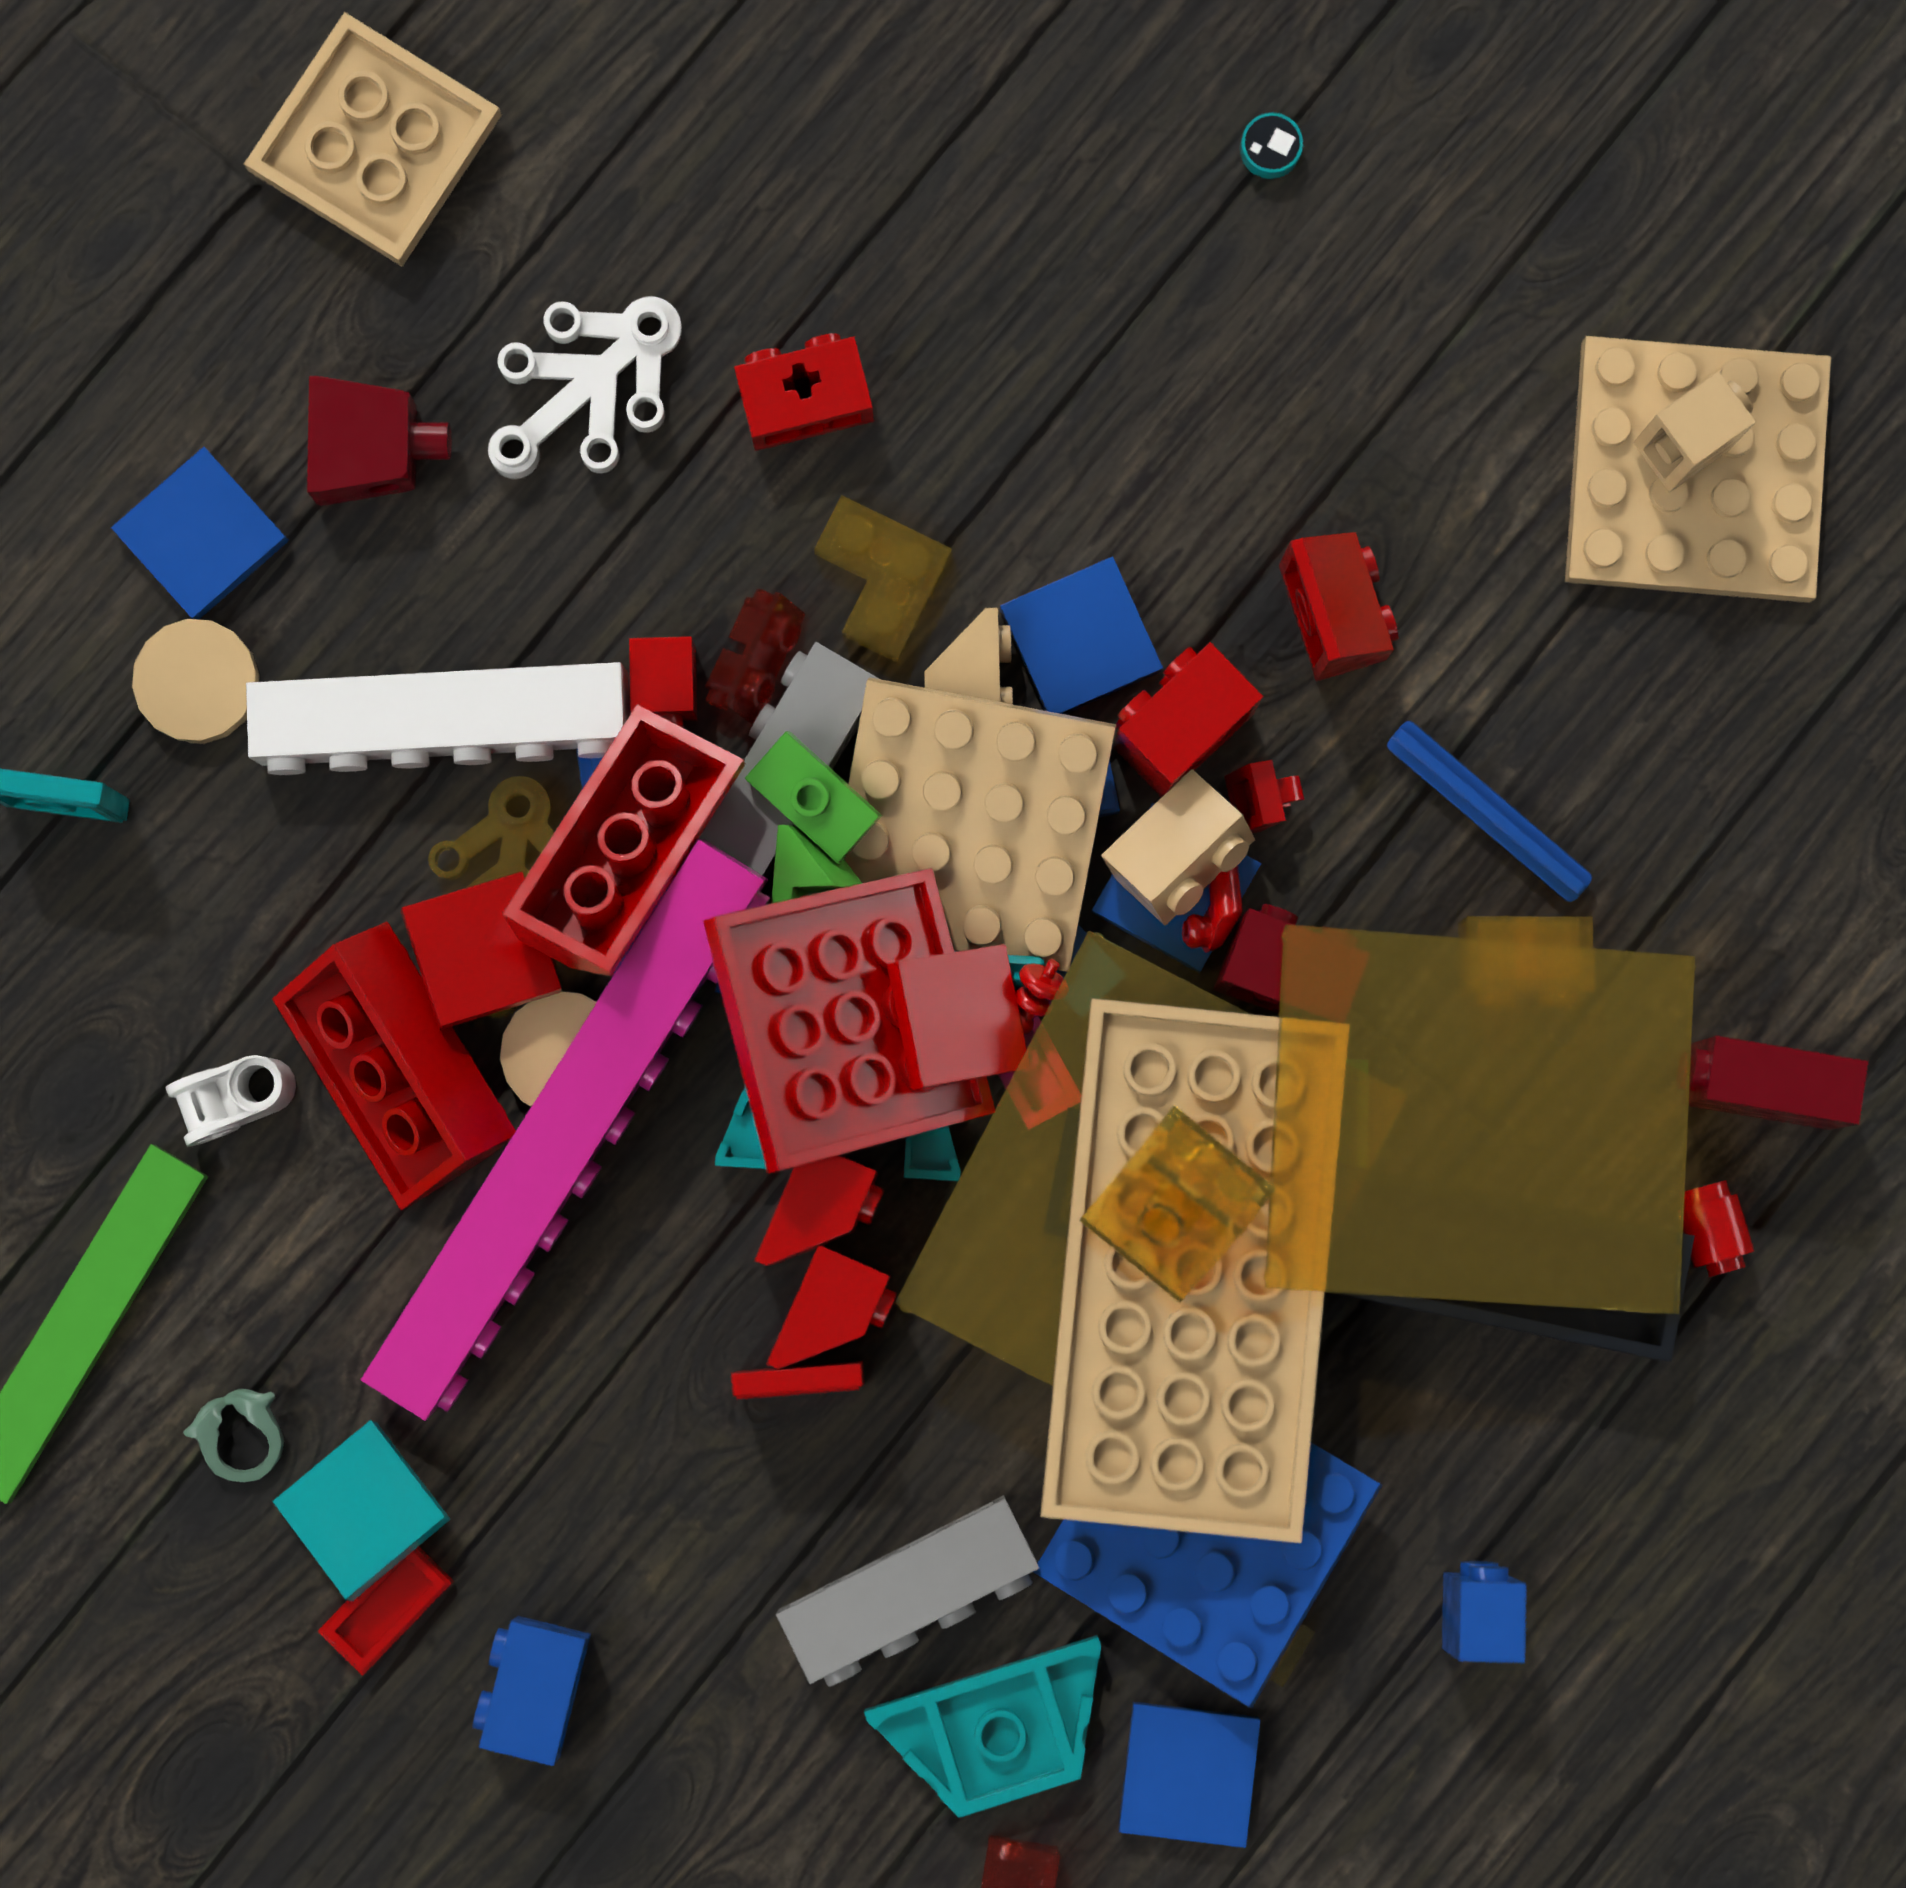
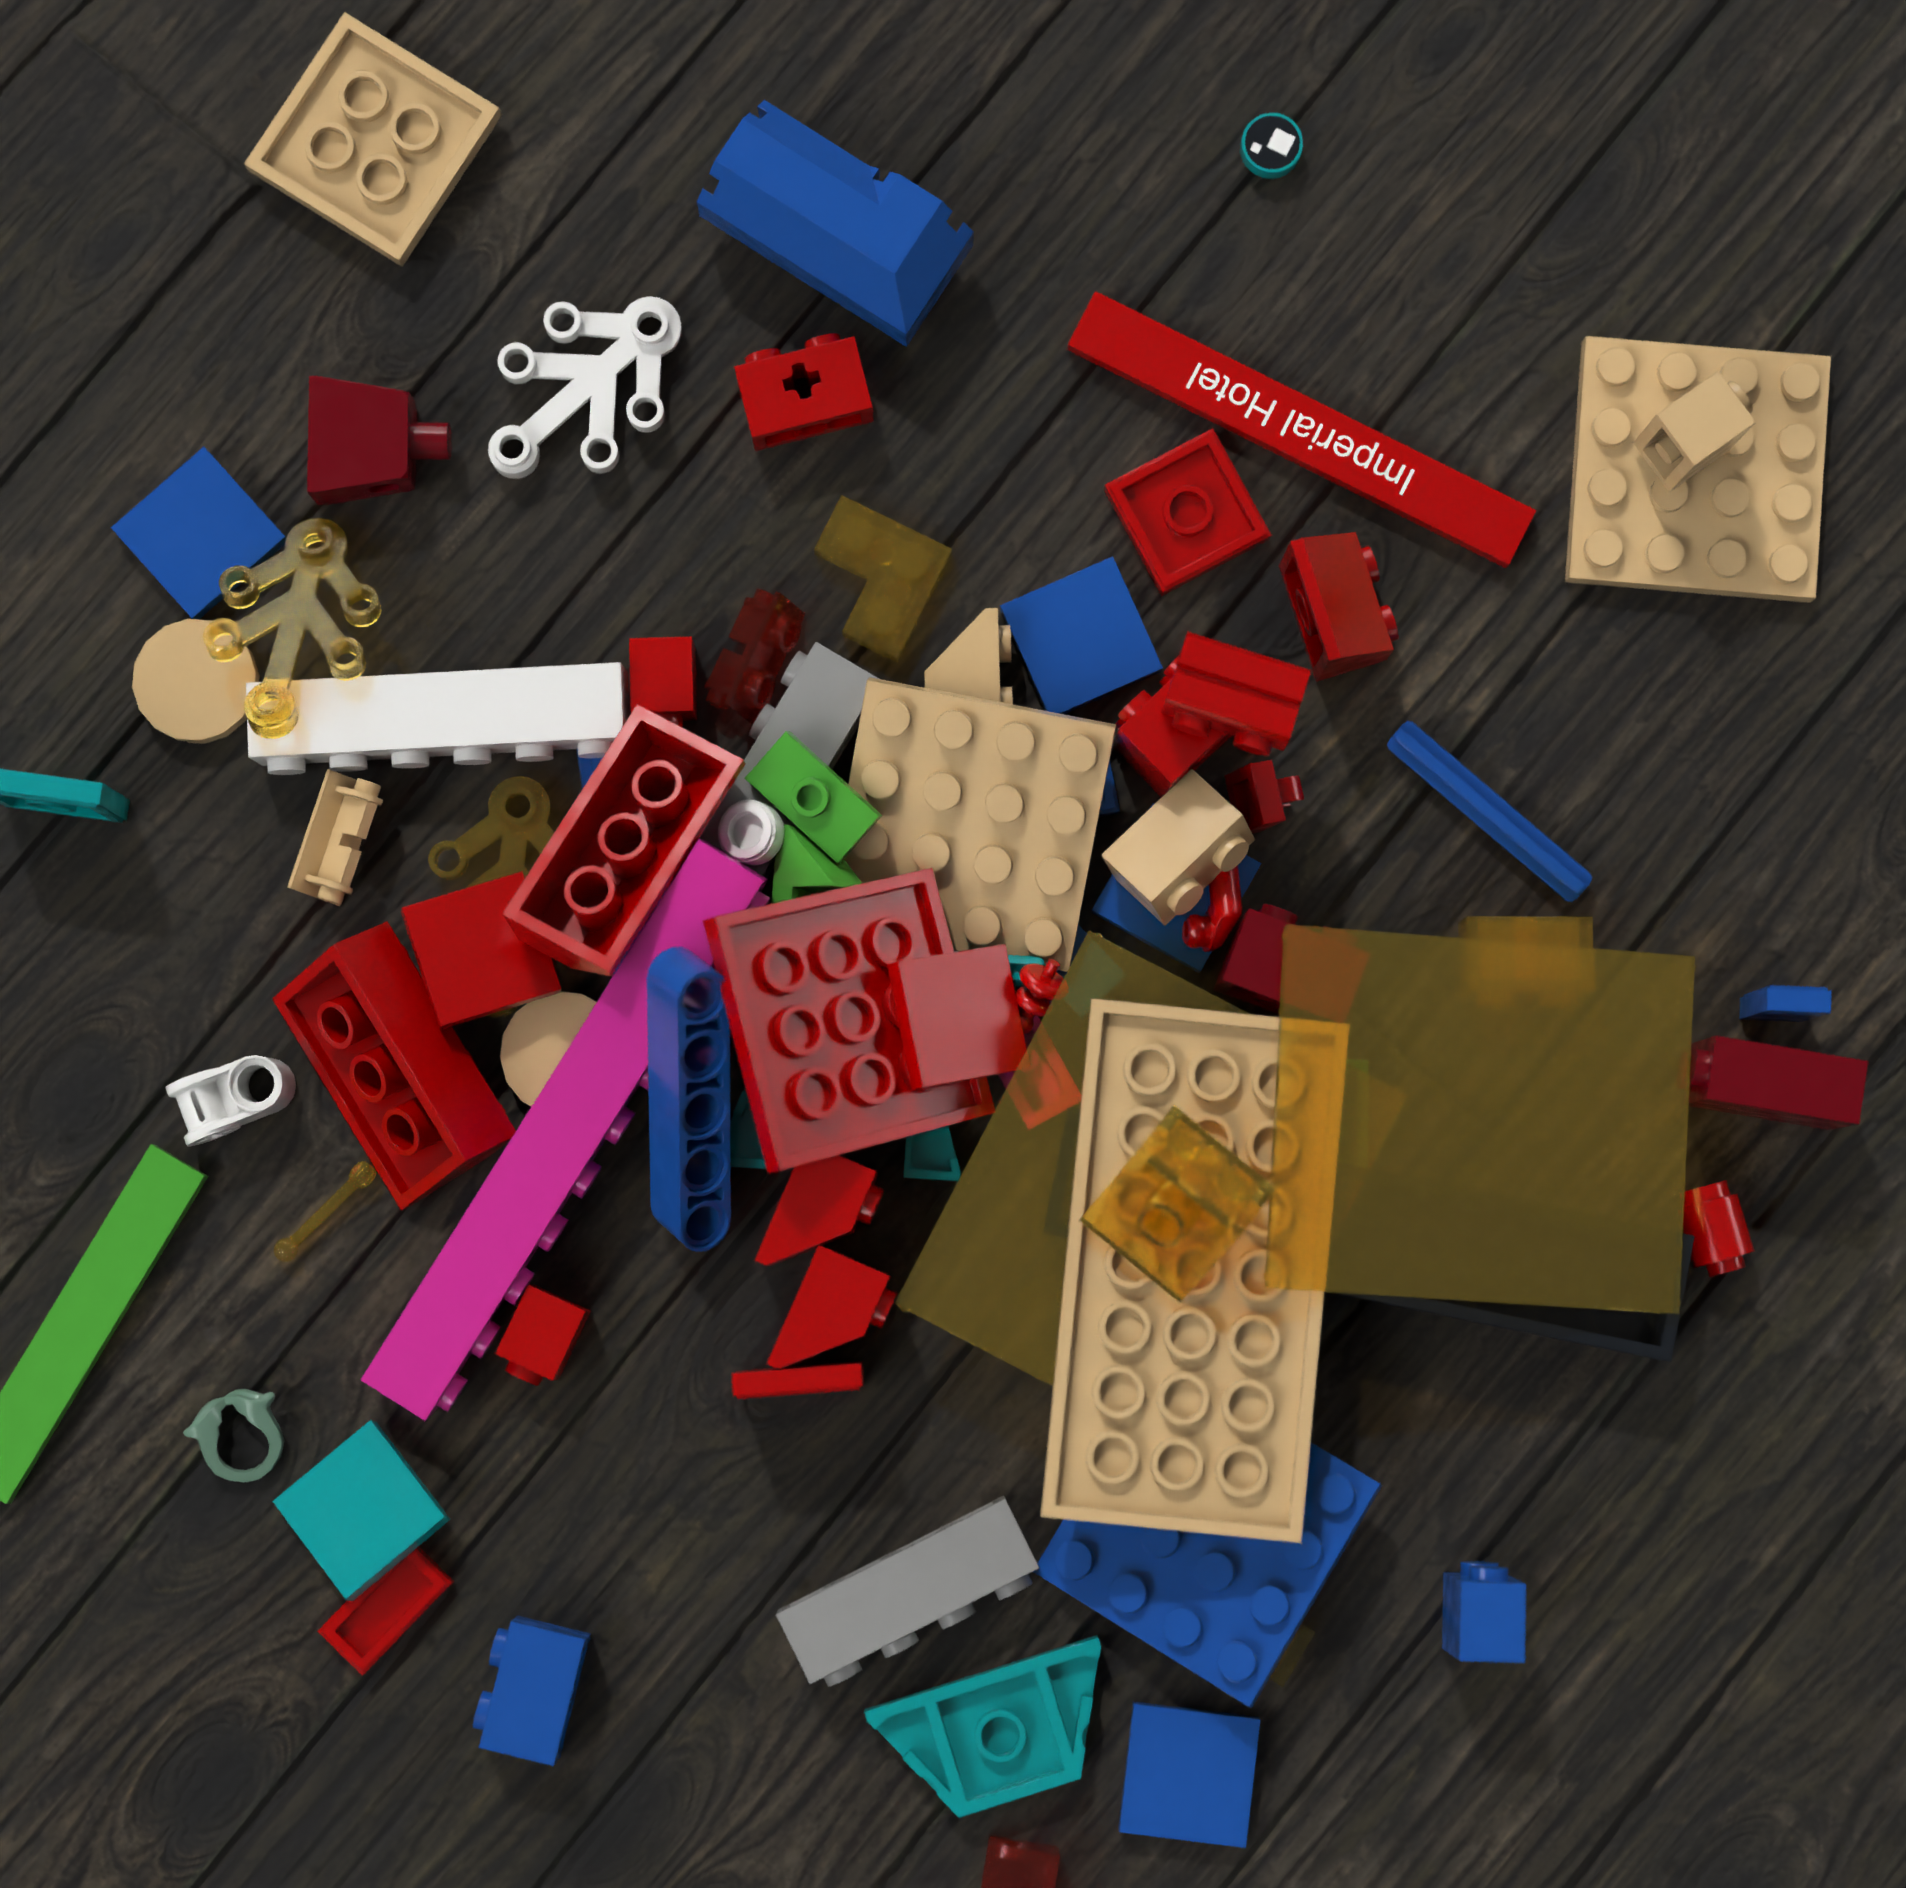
(293, 615): none -> clear yellow plant
(334, 837): none -> tan hinge
(359, 1177): none -> clear yellow hinge
(541, 1335): none -> red brick
(689, 1099): none -> blue beam
(751, 832): none -> white tile
(834, 222): none -> blue brick
(1187, 512): none -> red tile
(1235, 694): none -> red brick
(1301, 429): none -> red tile
(1785, 1003): none -> blue tile

